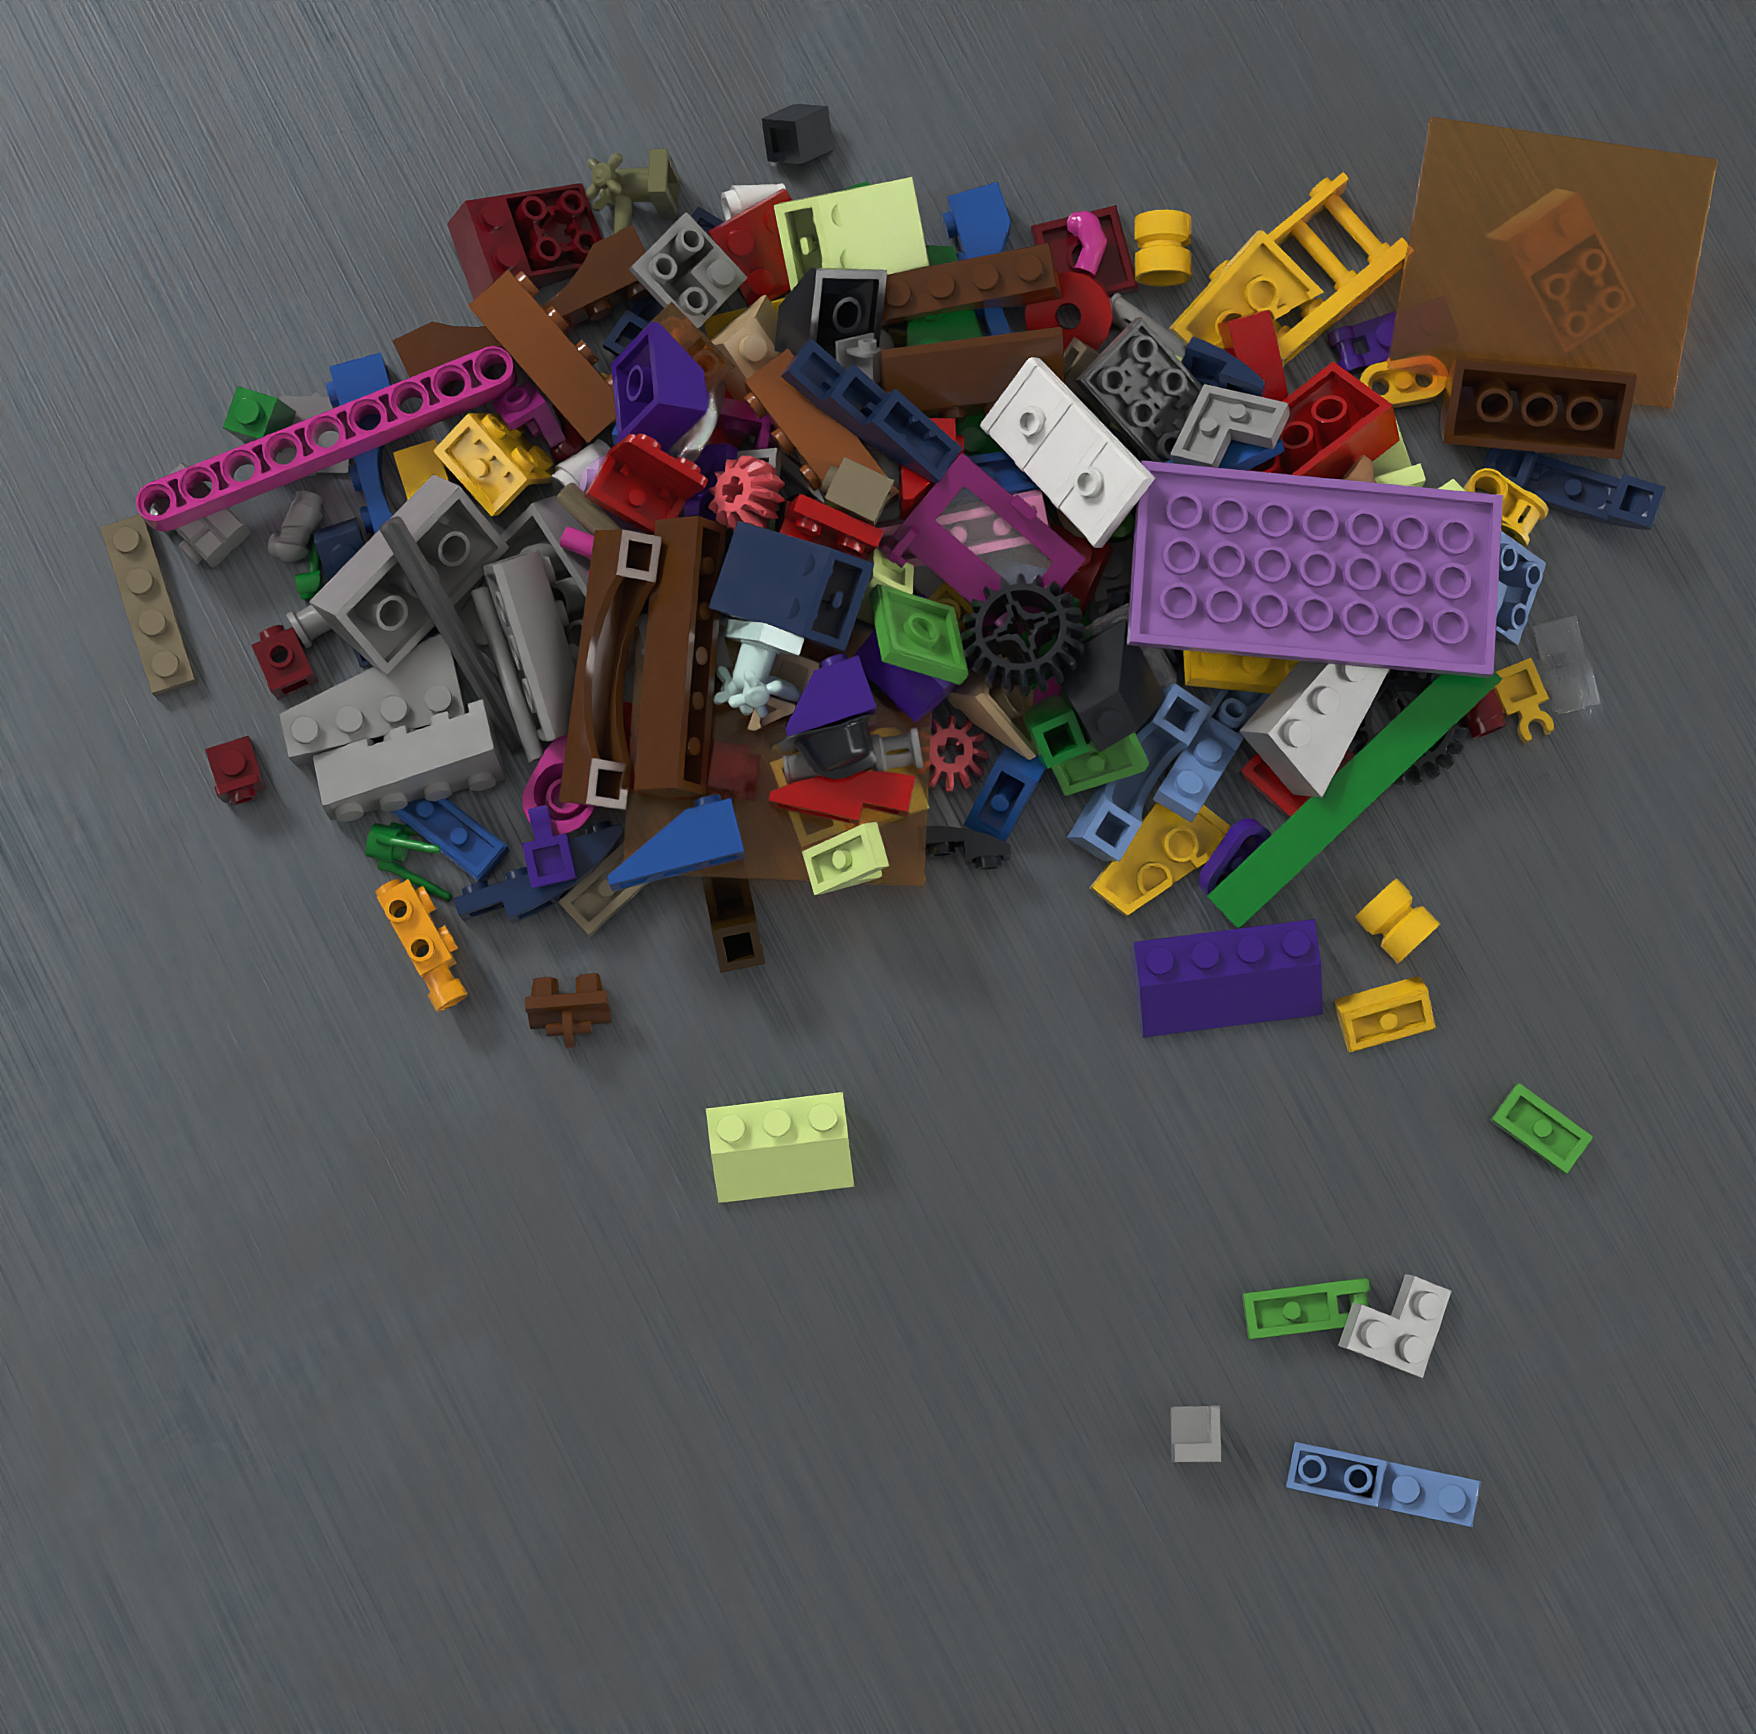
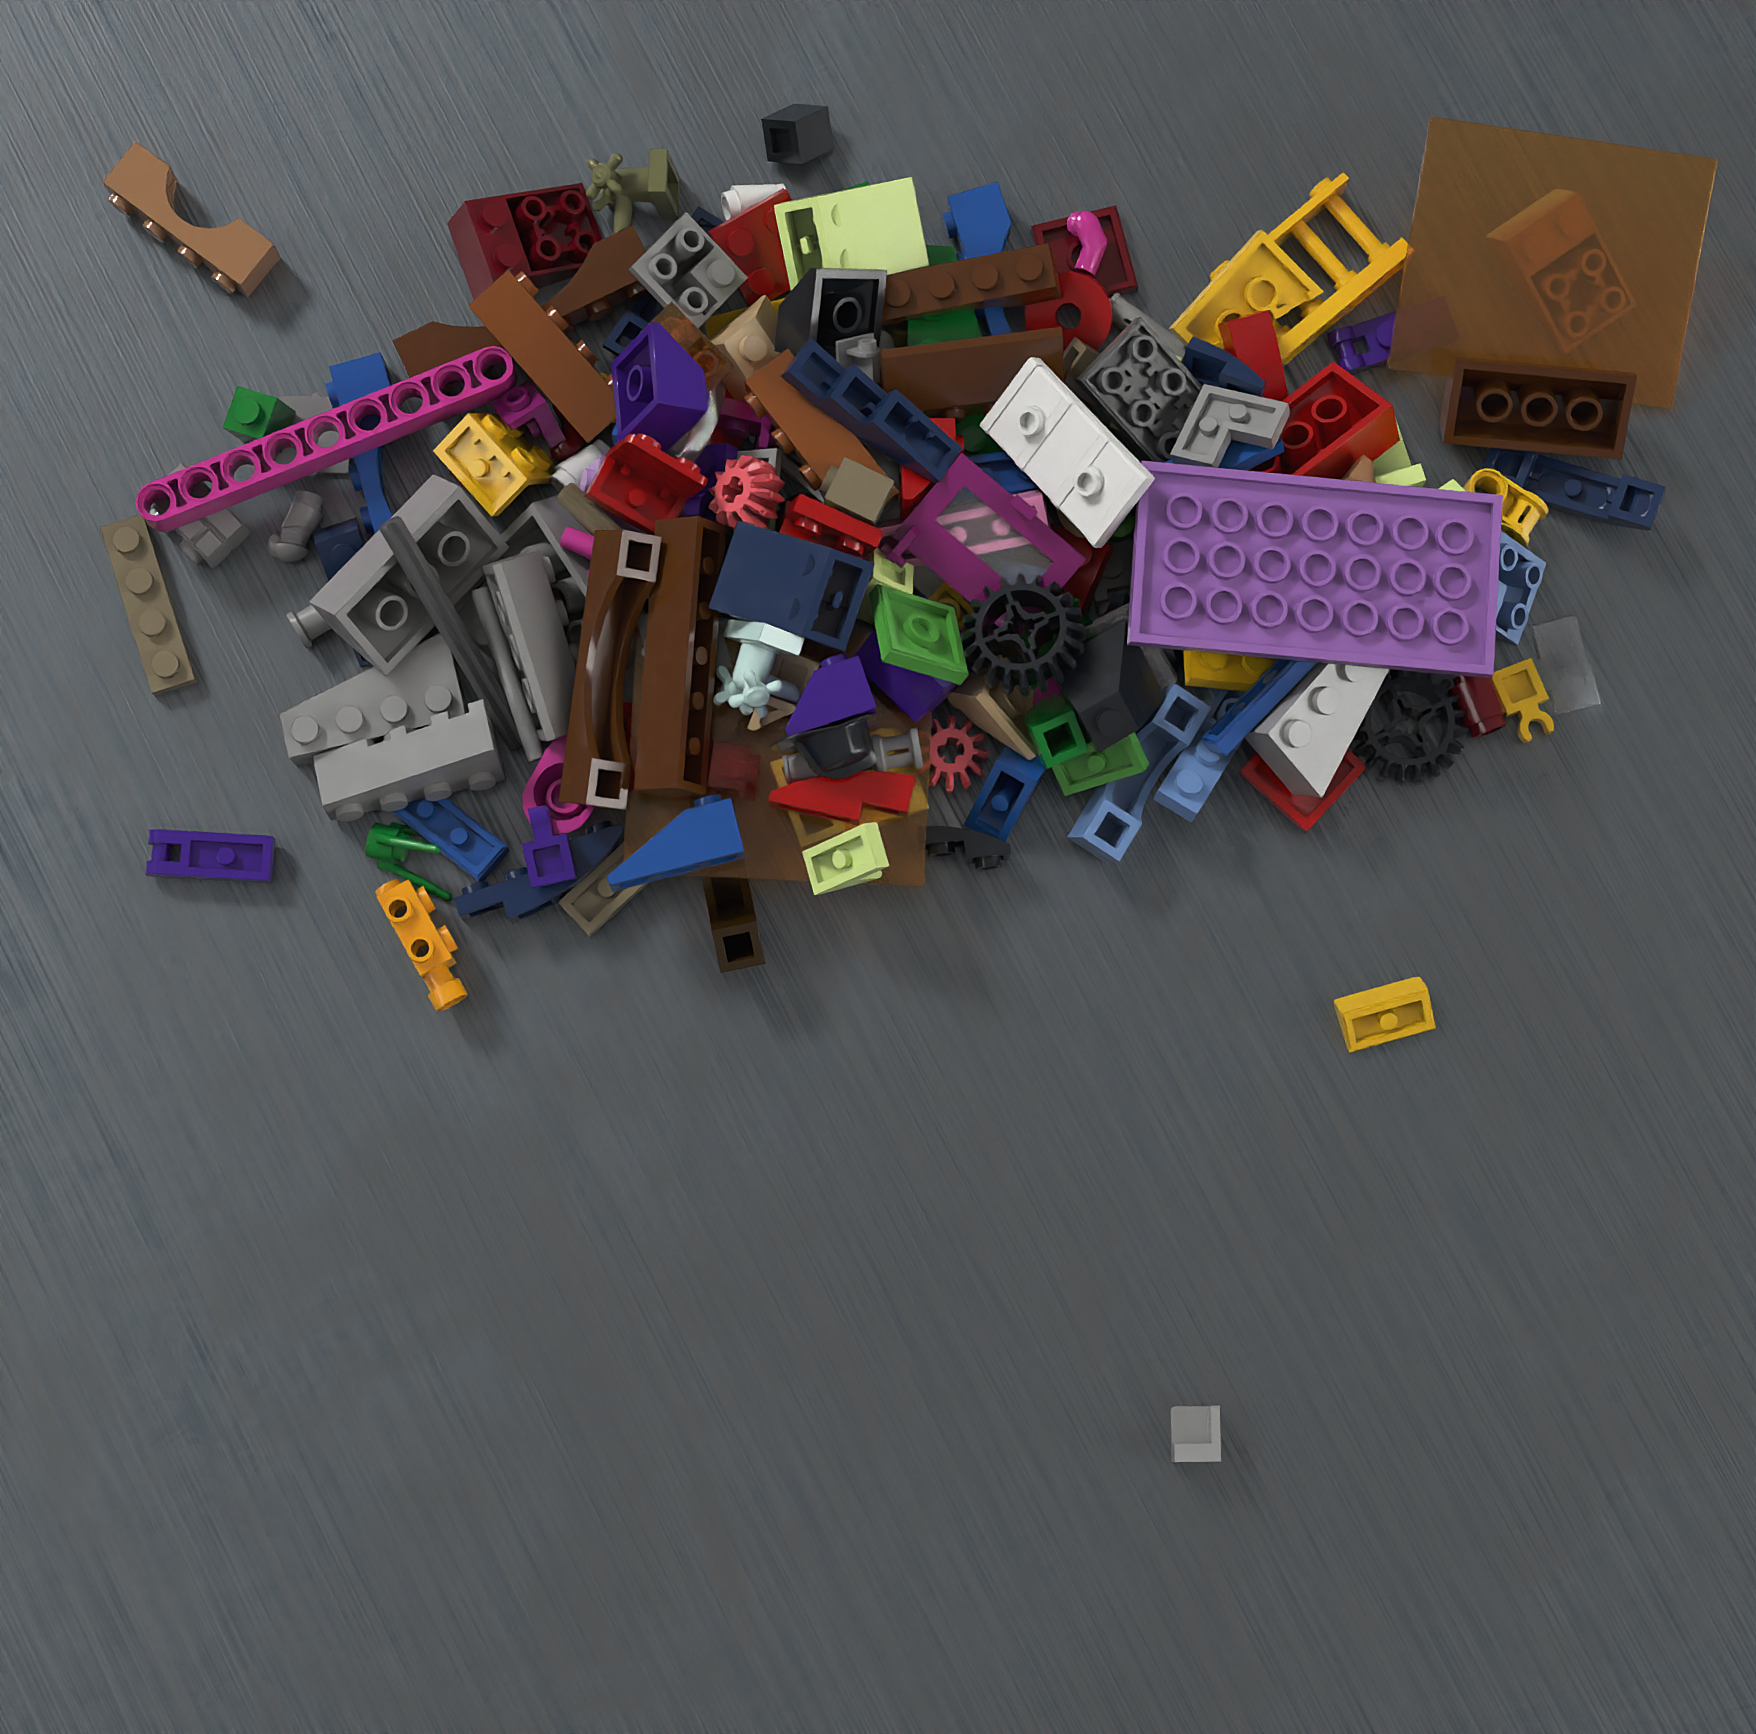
(212, 856): none -> dark purple plate
(233, 251): none -> medium nougat arch
(236, 771): dark red bracket -> none
(291, 674): dark red brick -> none
(311, 582): green hand -> none
(418, 464): yellow brick -> none
(569, 1012): reddish brown hips -> none
(780, 1147): yellowish green slope -> none
(1159, 856): yellow wing -> none
(1163, 253): yellow wheel -> none
(1228, 978): dark purple slope -> none
(1234, 848): dark purple plate -> none
(1255, 705): none -> blue tile
(1301, 1308): bright green plate -> none
(1348, 795): green tile -> none
(1383, 1484): medium blue slope -> none
(1397, 921): yellow wheel -> none
(1401, 385): yellow plate -> none
(1405, 1336): light grey plate -> none
(1541, 1128): bright green plate -> none

